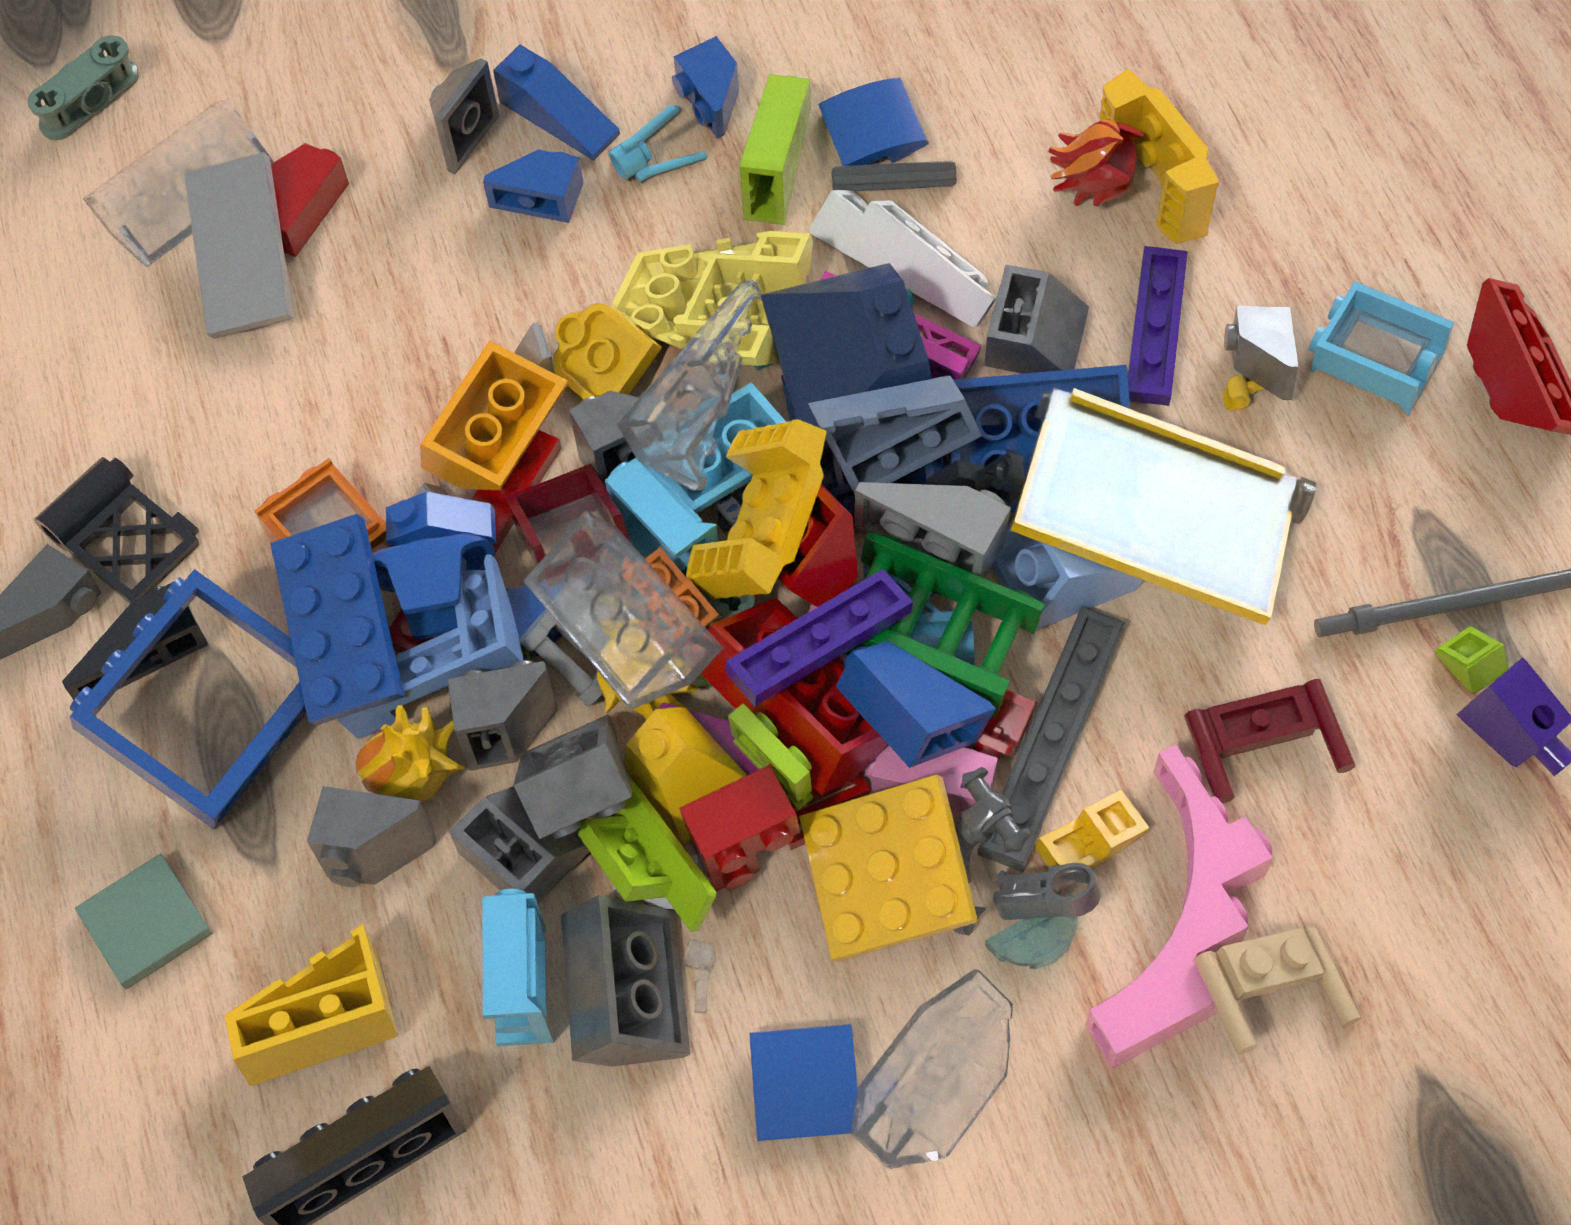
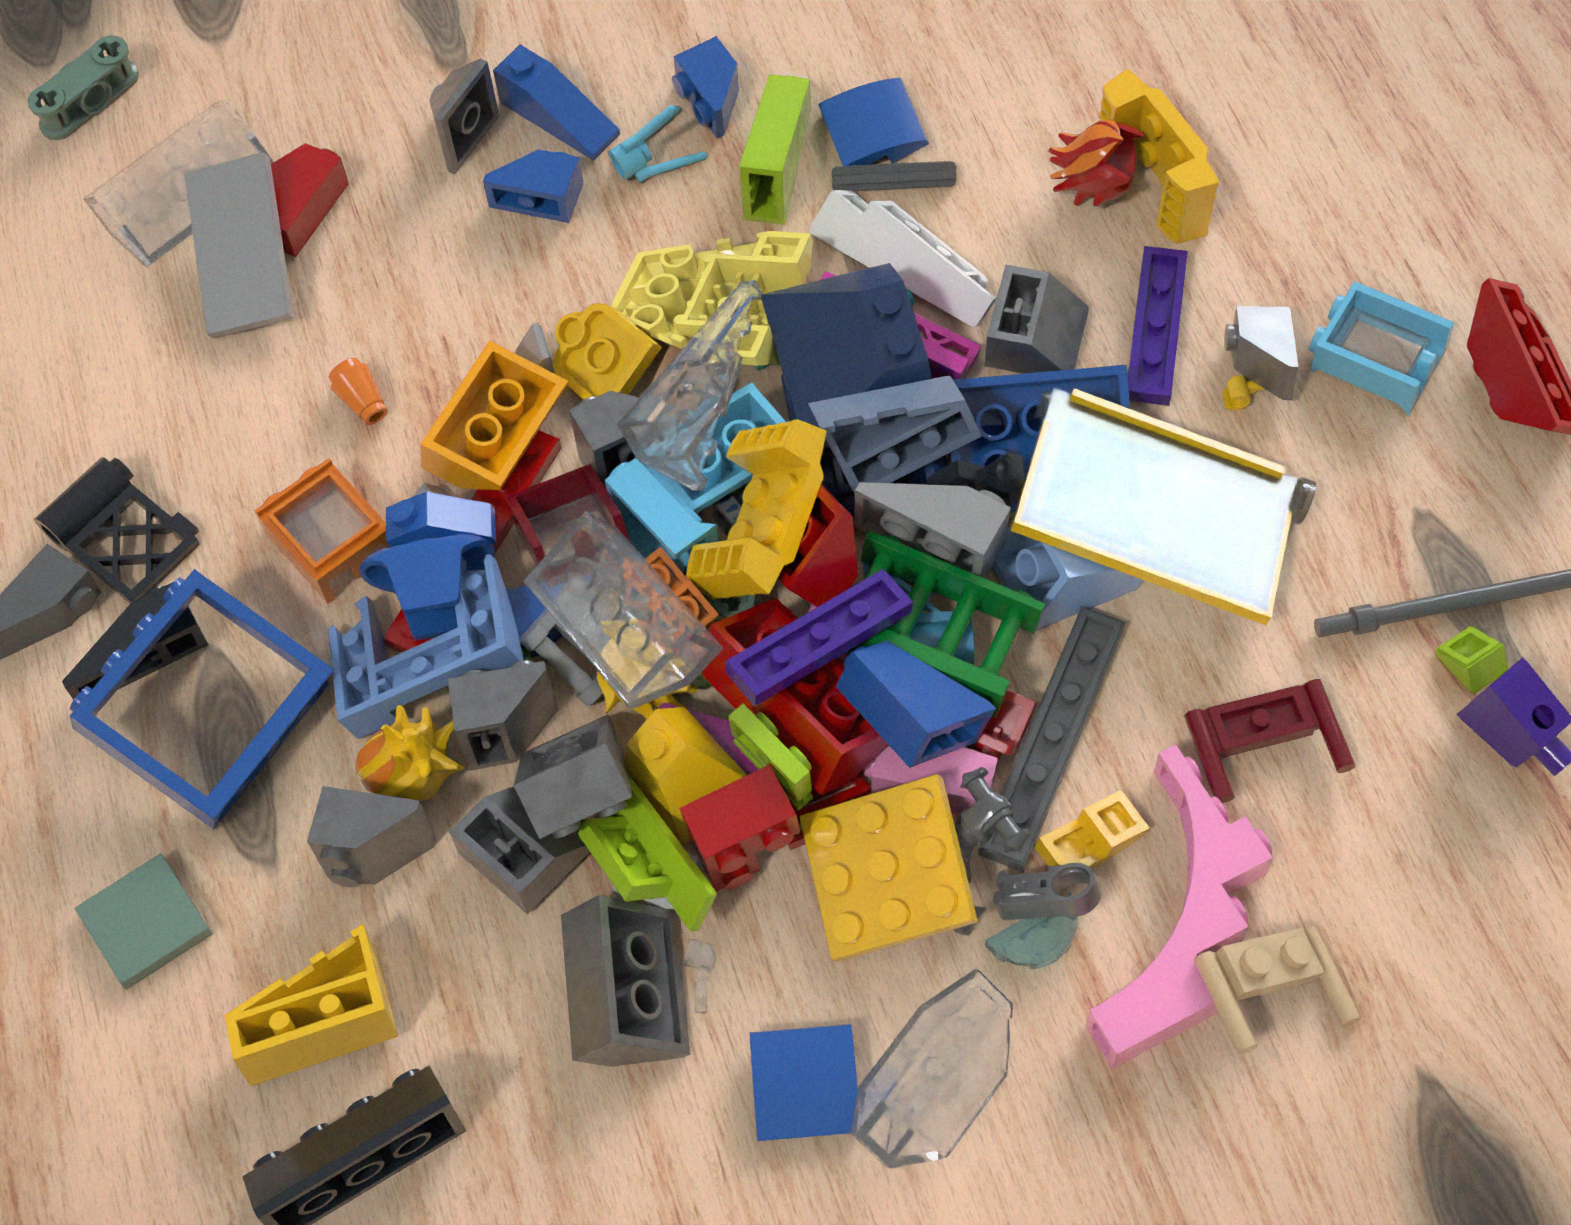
(336, 620): blue plate -> none
(357, 389): none -> orange cone
(515, 968): medium azure window -> none

